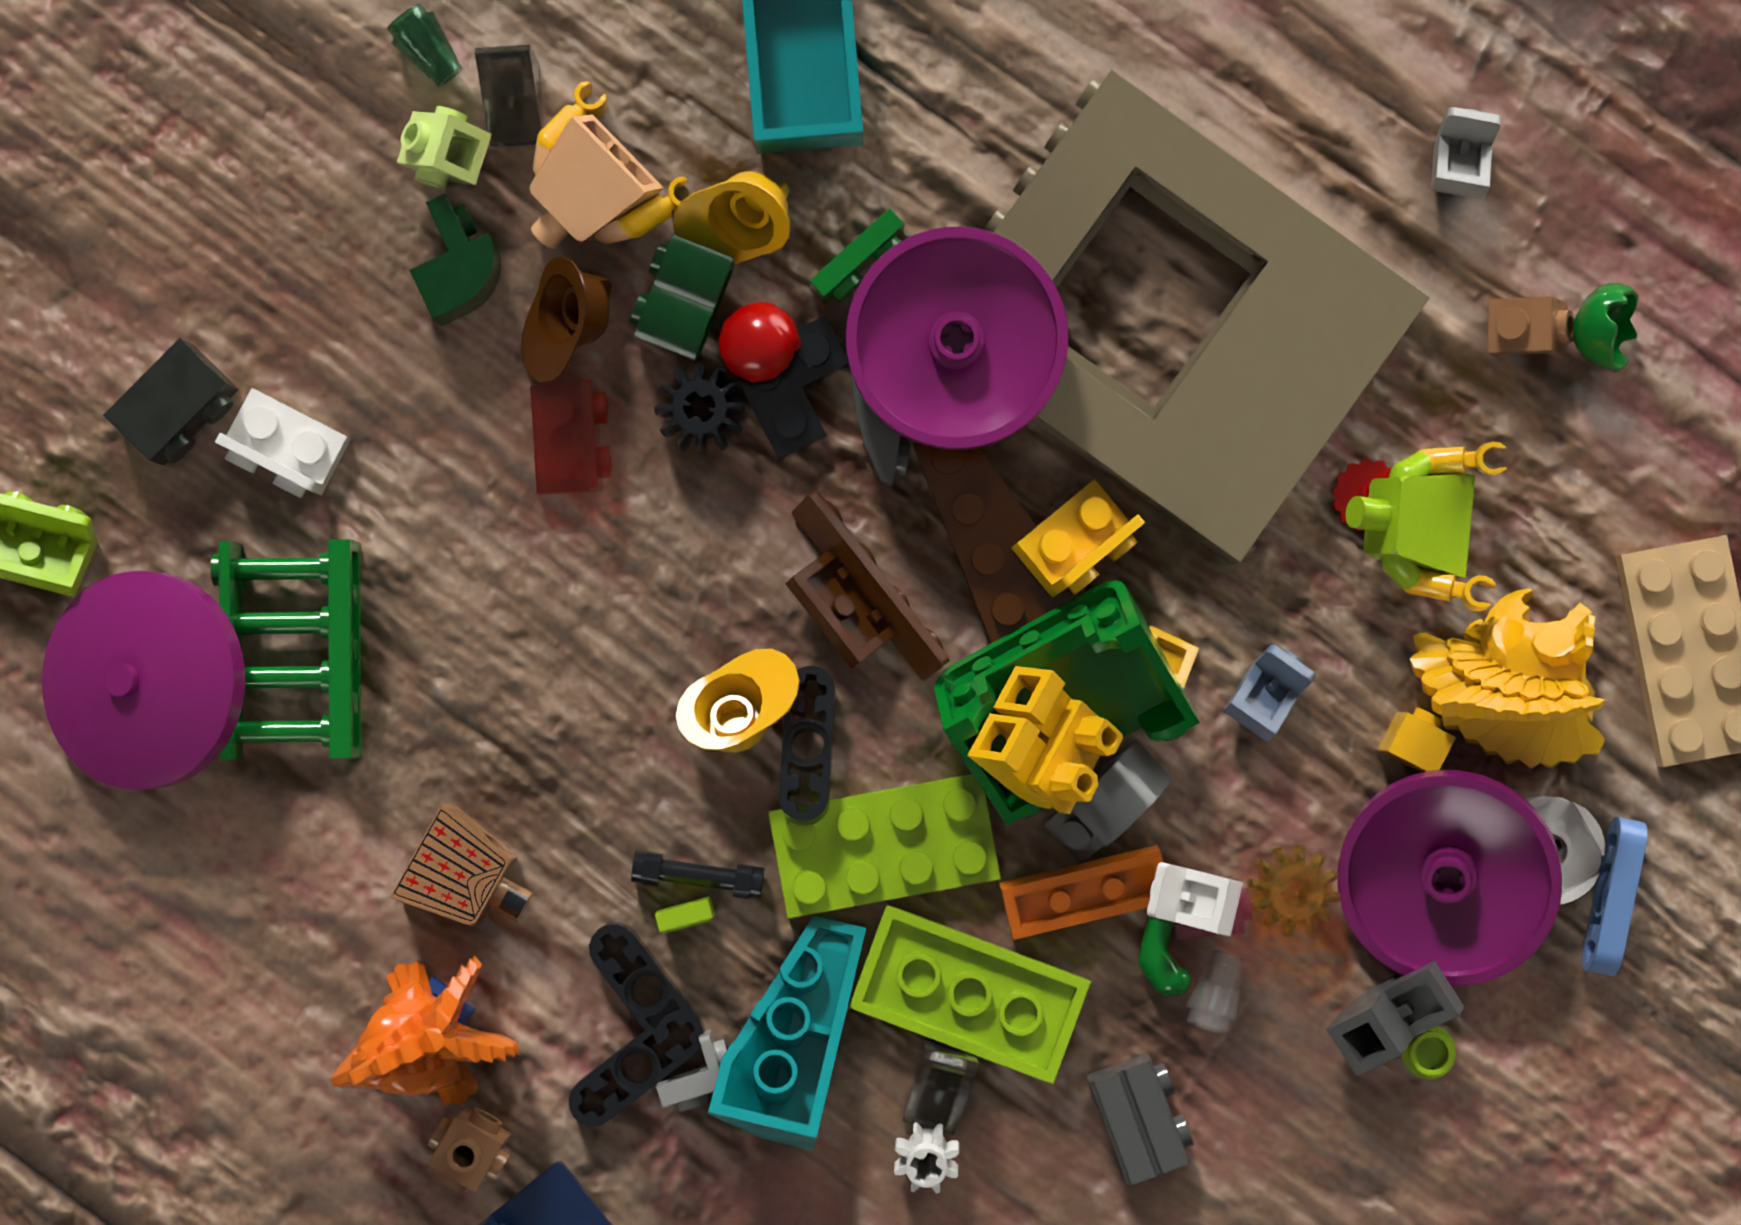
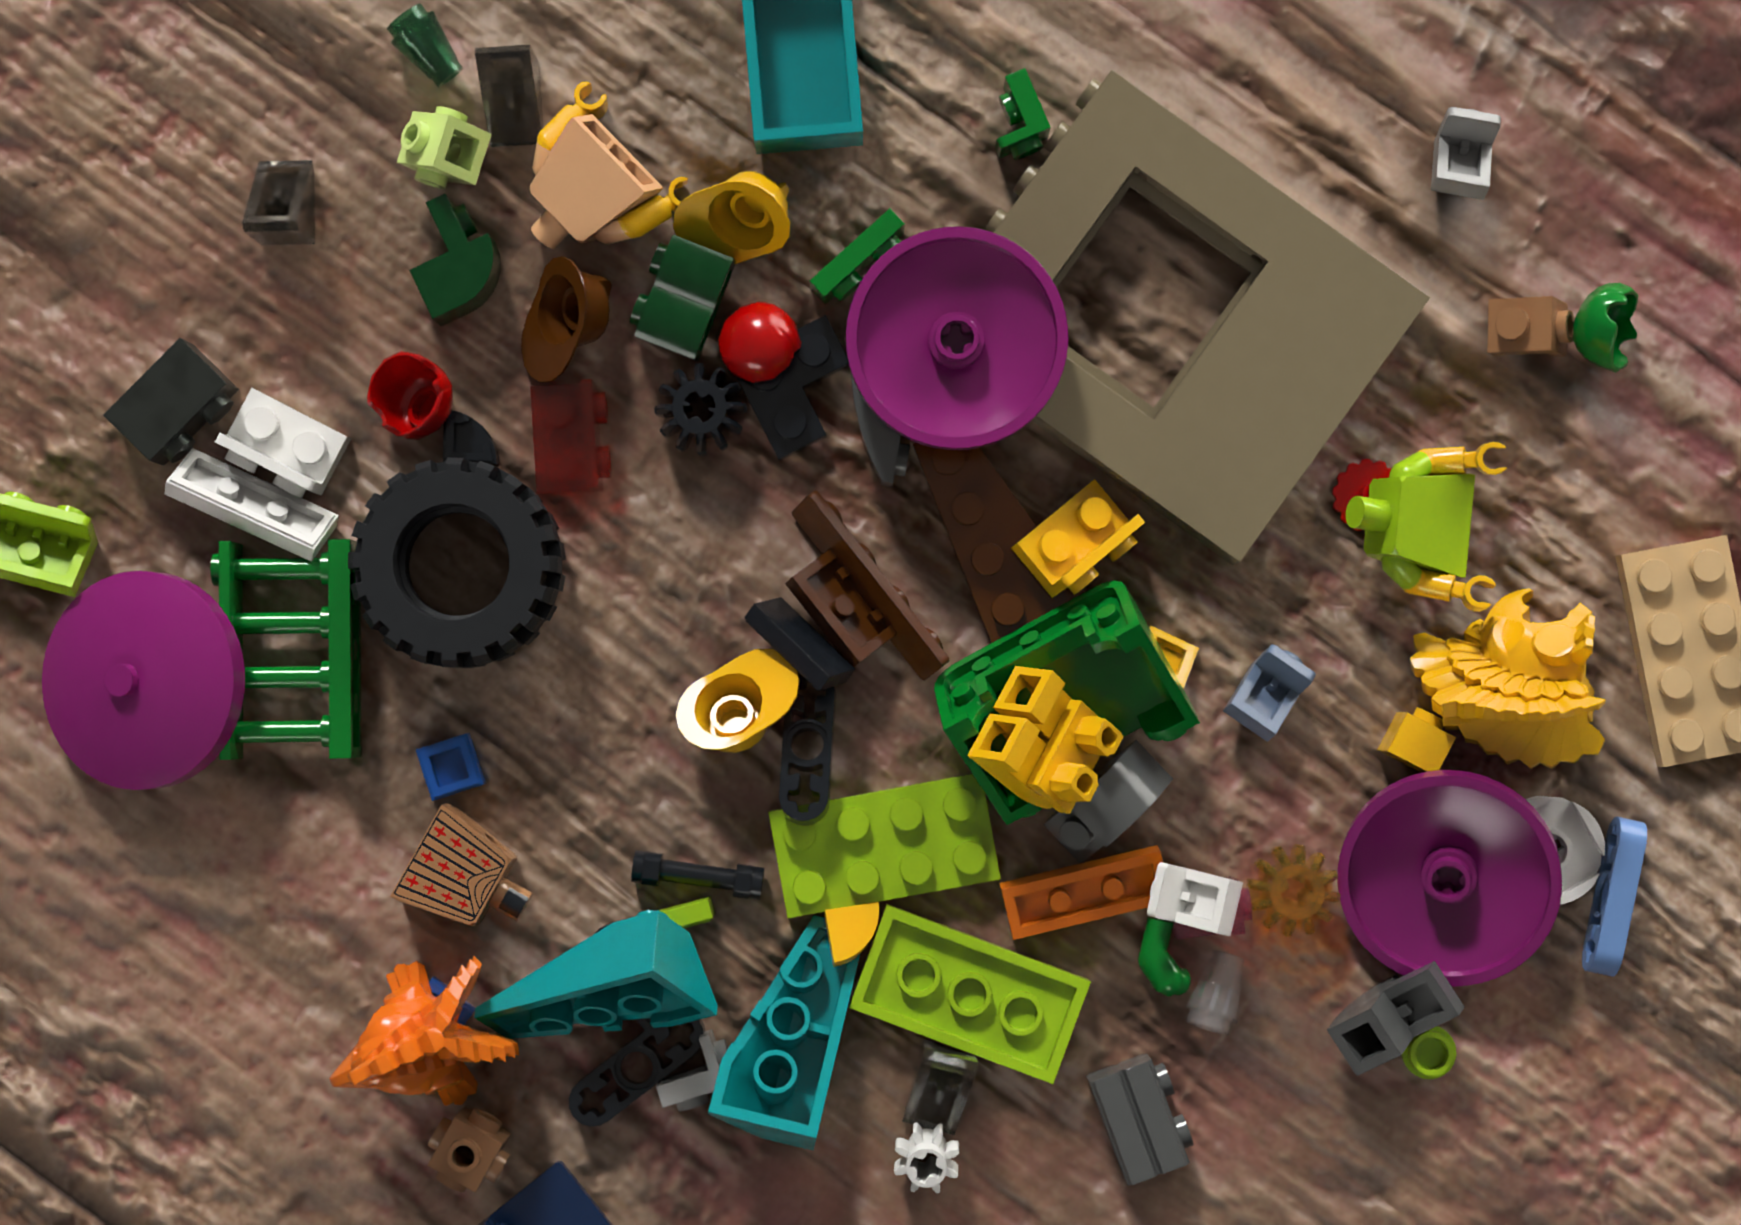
(251, 504): none -> white tile
(282, 204): none -> clear smoke slope
(386, 547): none -> black tyre
(410, 395): none -> red hair
(450, 766): none -> blue tile
(468, 440): none -> black tile
(618, 974): none -> teal wedge
(799, 643): none -> black tile
(850, 930): none -> yellow tile
(1022, 107): none -> green bracket

